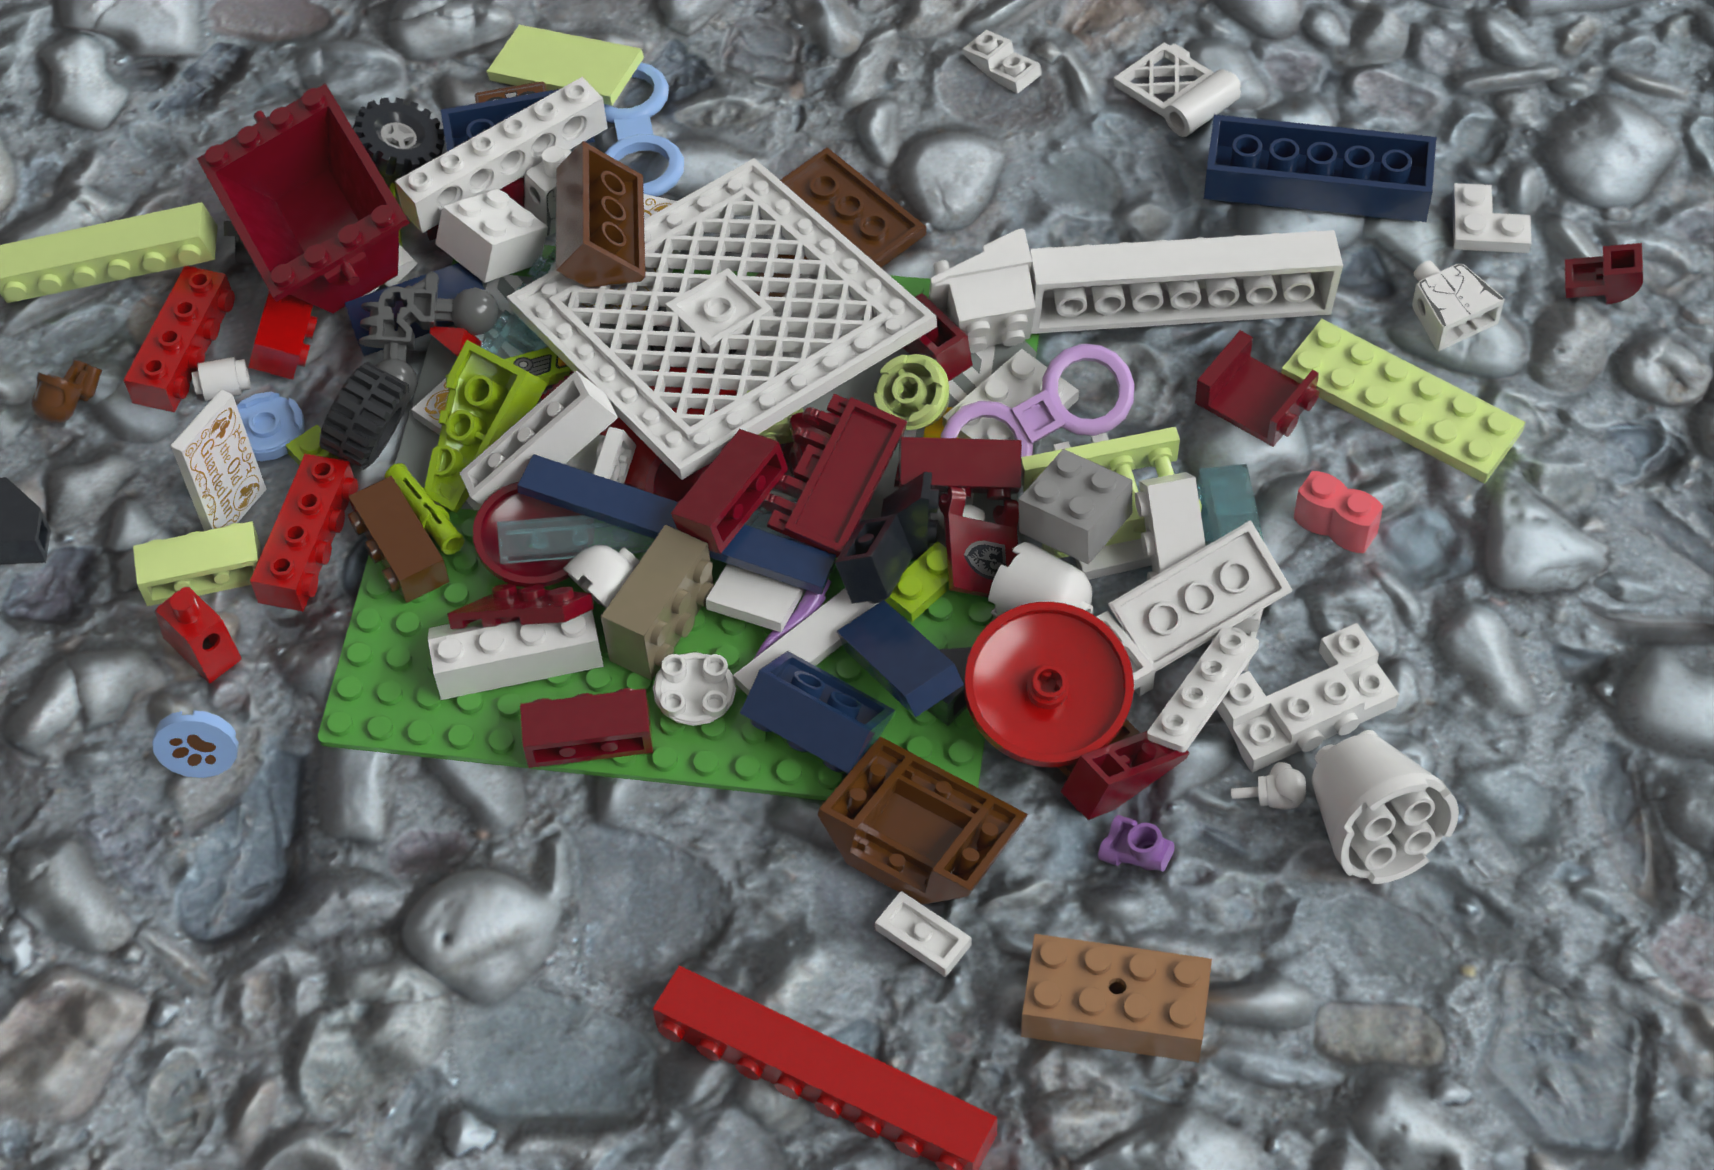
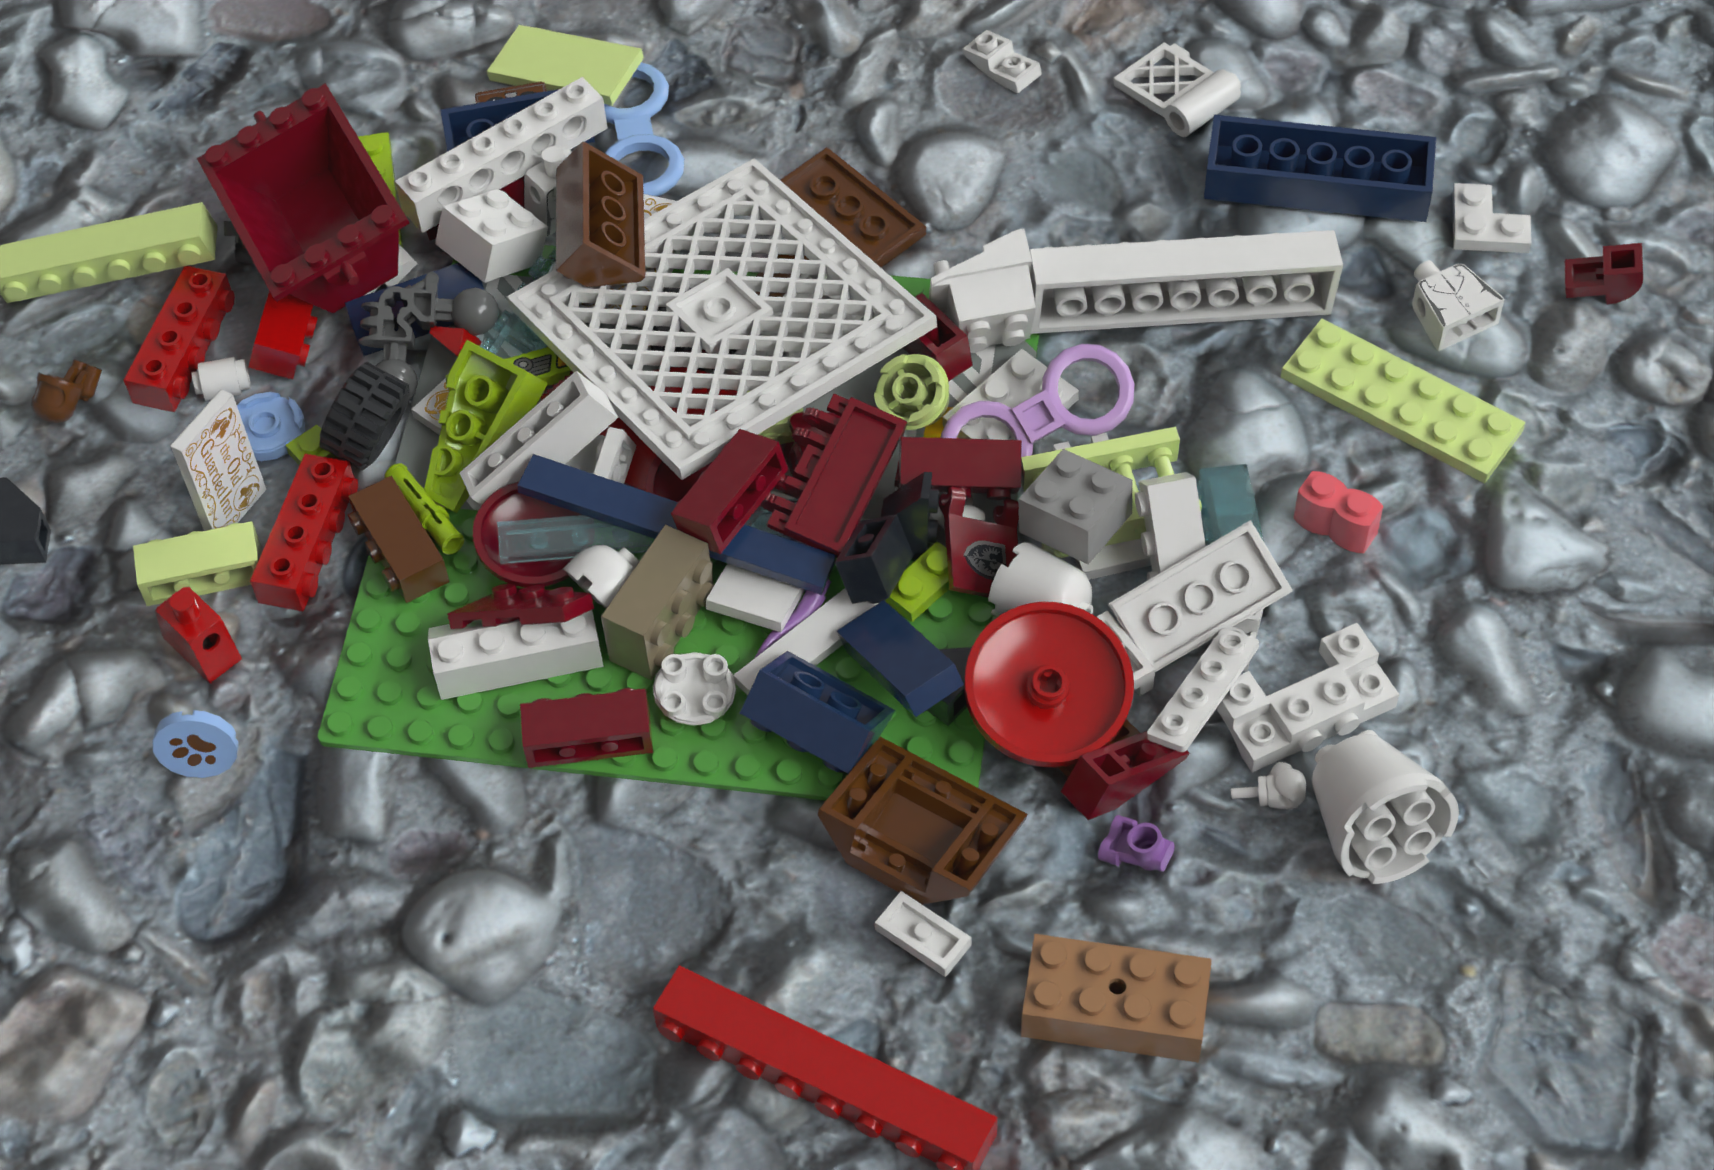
(398, 137): black wheel -> none
(1254, 393): dark red panel -> none

